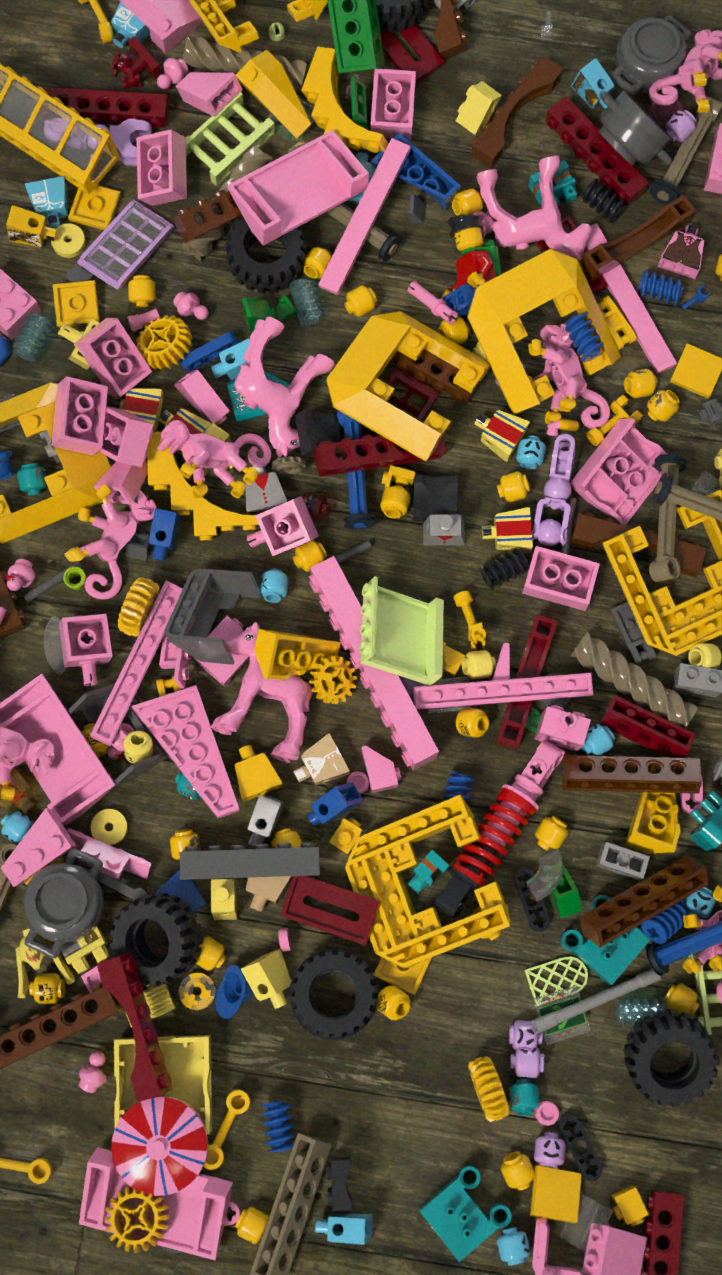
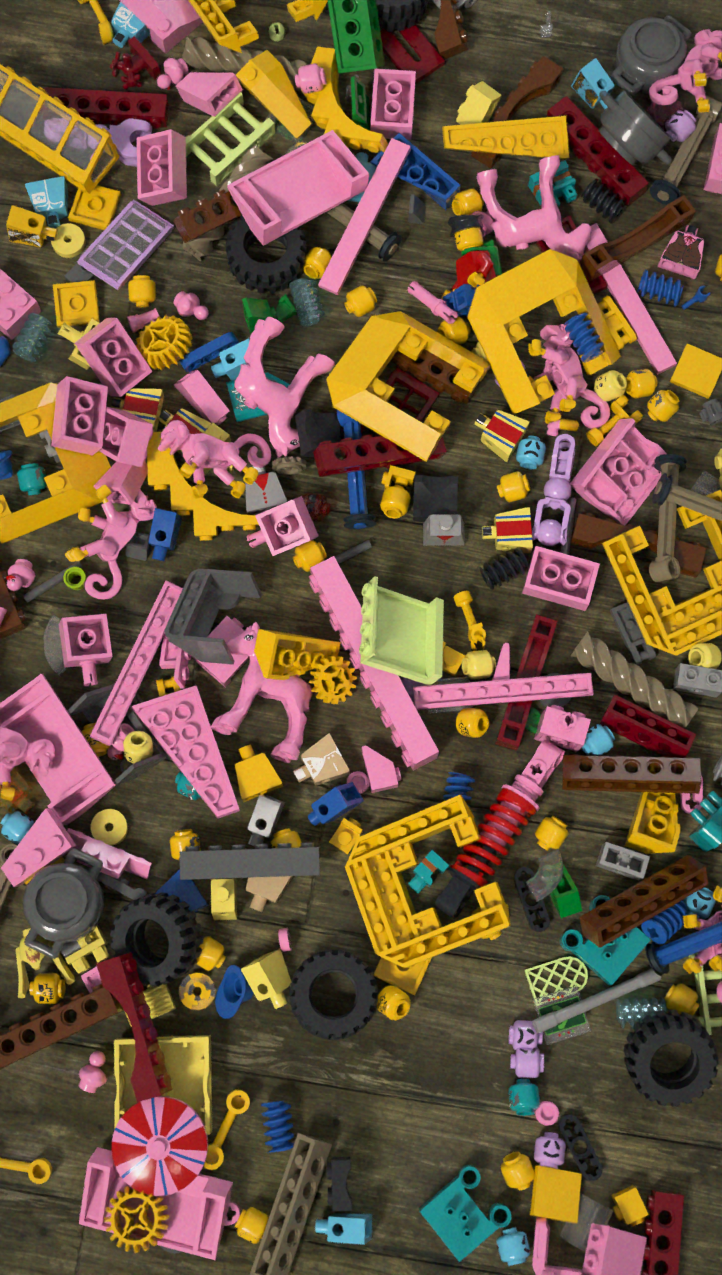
(137, 606): yellow gear -> none
(274, 585): medium azure head -> none
(298, 911): dark red piece -> none
(310, 78): none -> bright pink head
(488, 1088): yellow gear -> none
(516, 137): none -> yellow wing
(610, 385): none -> light yellow head

